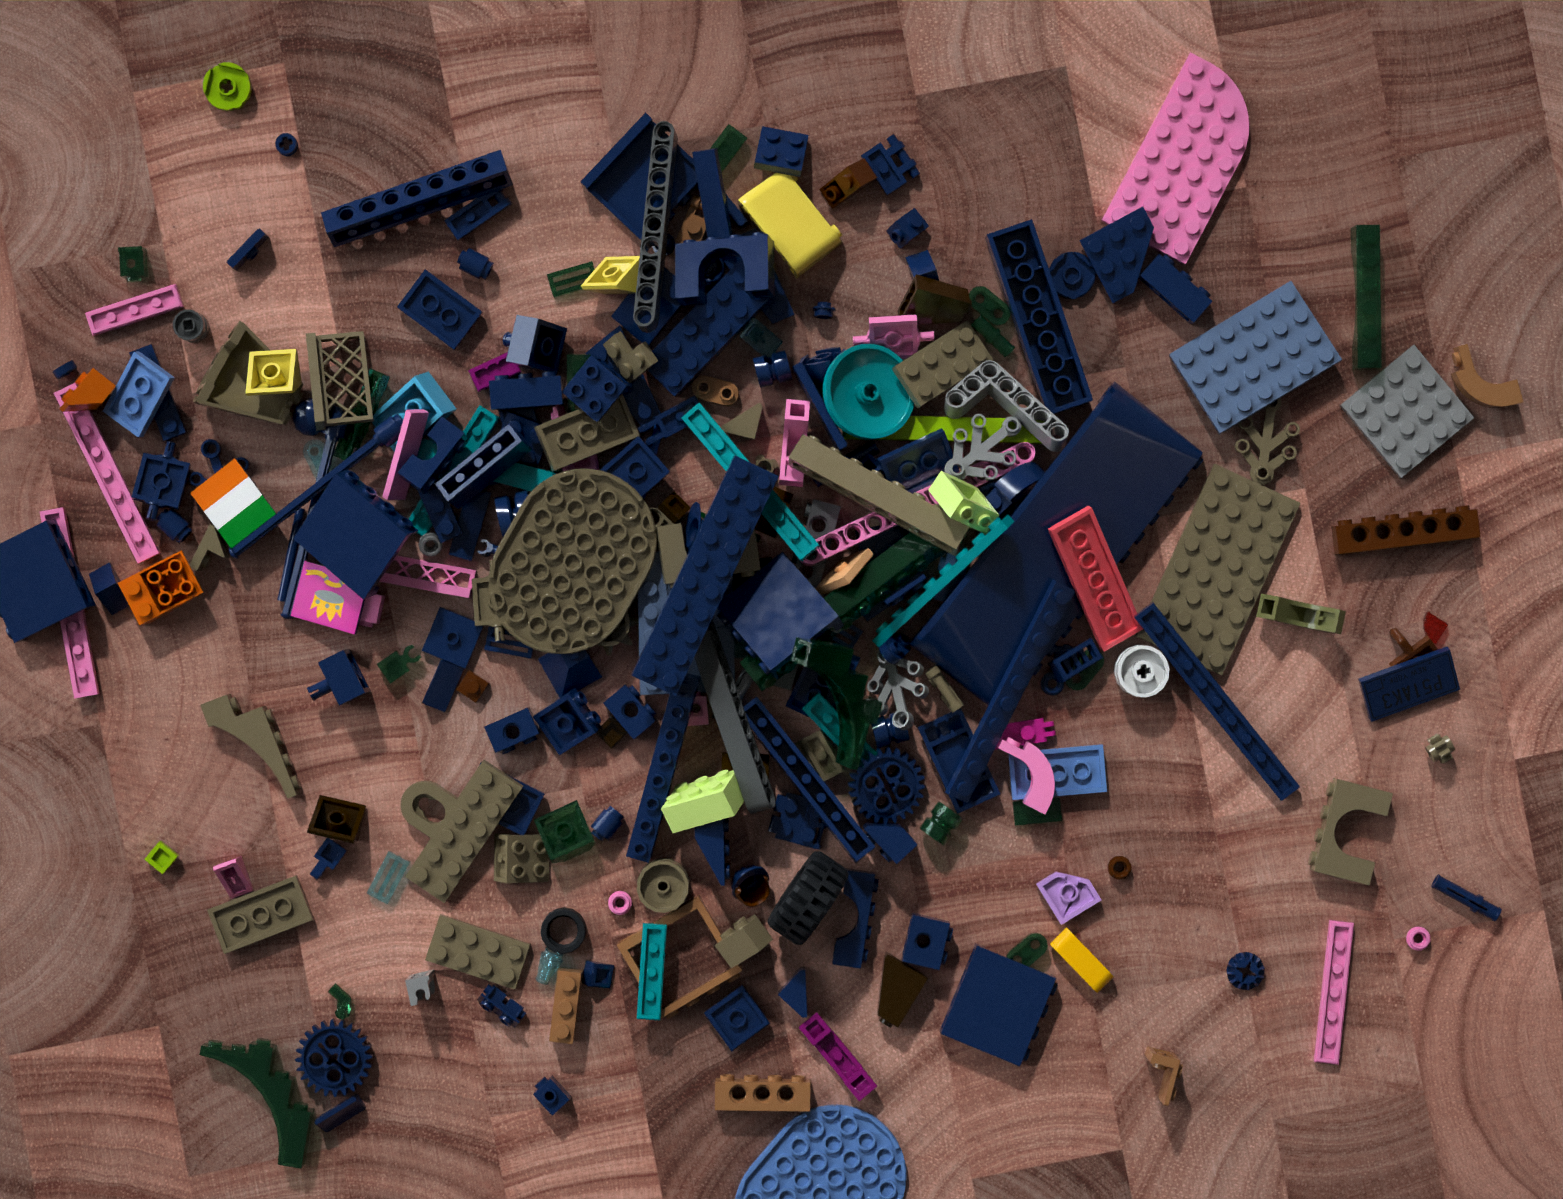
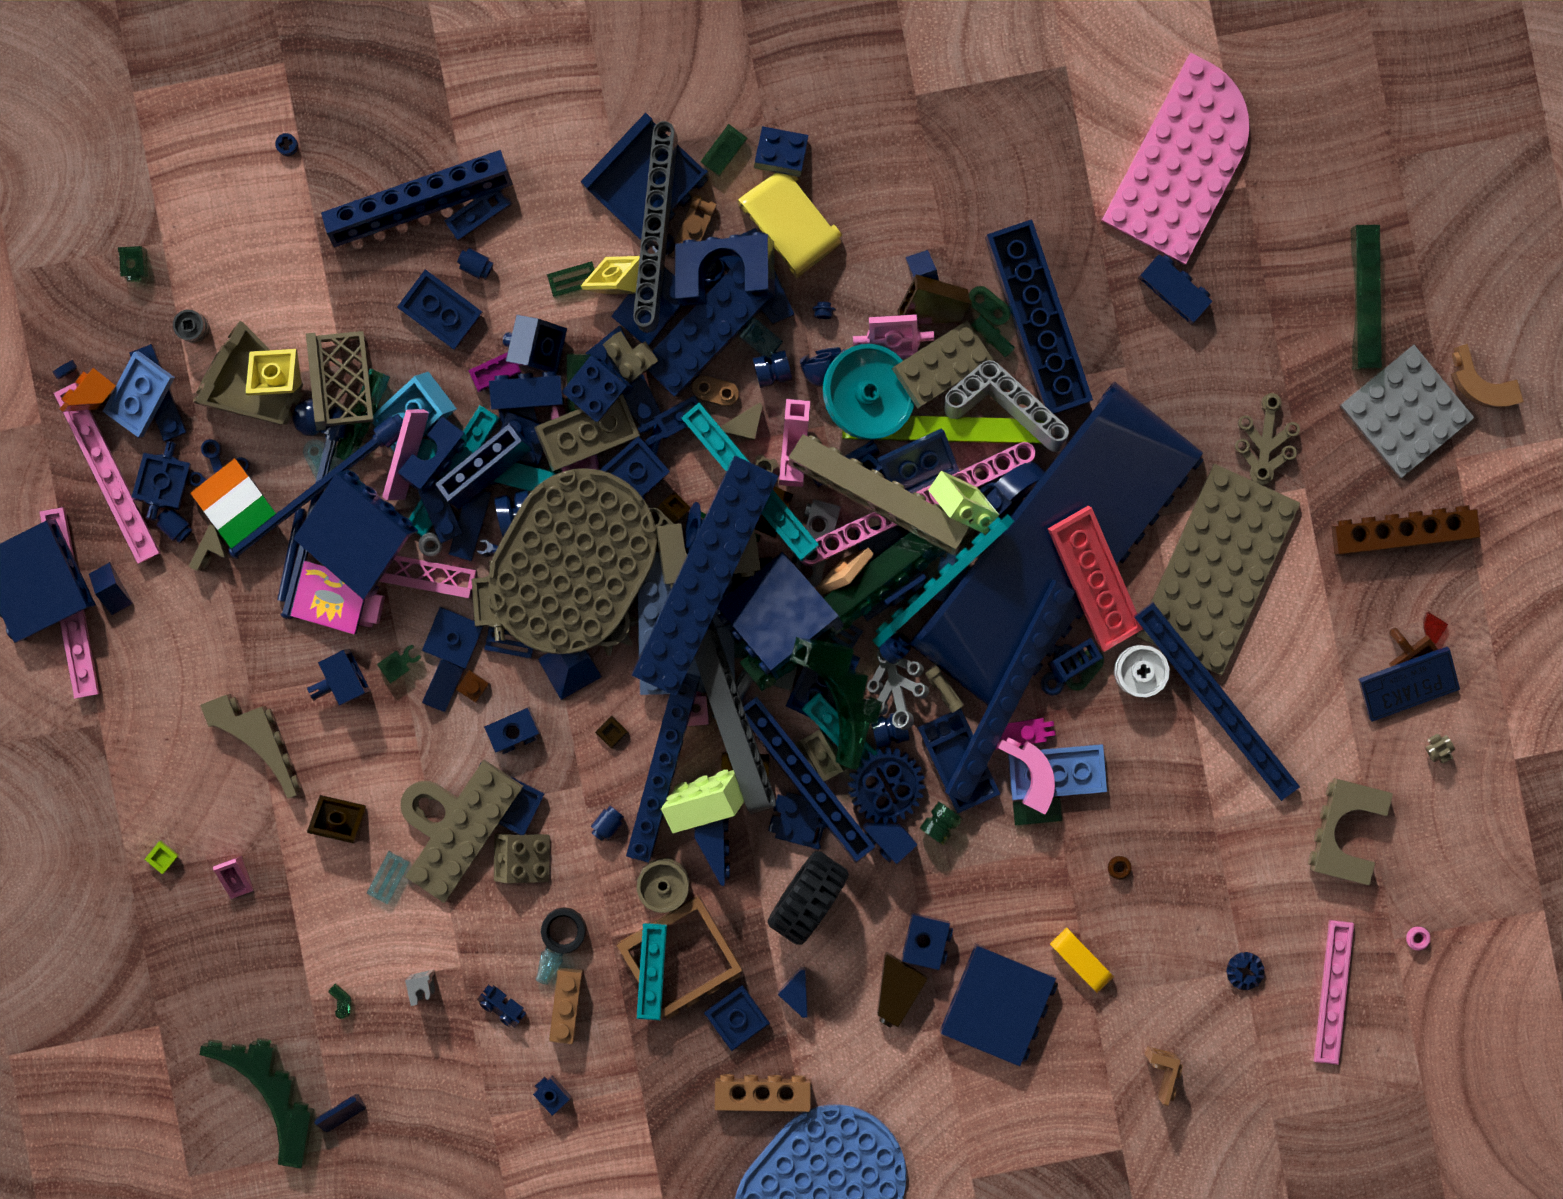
(134, 310): bright pink tile -> none
(160, 588): orange slope -> none
(220, 75): lime plate -> none
(248, 250): dark blue plate -> none
(260, 914): dark tan plate -> none
(319, 1073): dark blue gear -> none
(329, 856): dark blue plate -> none
(477, 951): dark tan plate -> none
(565, 832): clear green slope -> none
(568, 721): dark blue plate -> none
(597, 974): dark blue slope -> none
(612, 902): bright pink plate -> none
(633, 725): dark blue brick -> none
(712, 193): dark blue tile -> none
(735, 214): dark blue tile -> none
(743, 941): dark tan brick -> none
(751, 885): piece -> none
(819, 406): dark blue tile -> none
(838, 1056): magenta slope -> none
(848, 183): reddish brown slope -> none
(850, 949): dark blue arch -> none
(887, 173): dark blue plate -> none
(907, 228): dark blue bracket -> none
(979, 451): light grey plant -> none
(1026, 952): clear green plate -> none
(1067, 895): lavender plate -> none
(1072, 275): dark blue tile -> none
(1119, 252): dark blue plate -> none
(1255, 357): sand blue plate -> none
(1301, 614): olive arch -> none
(1490, 910): dark blue pin -> none

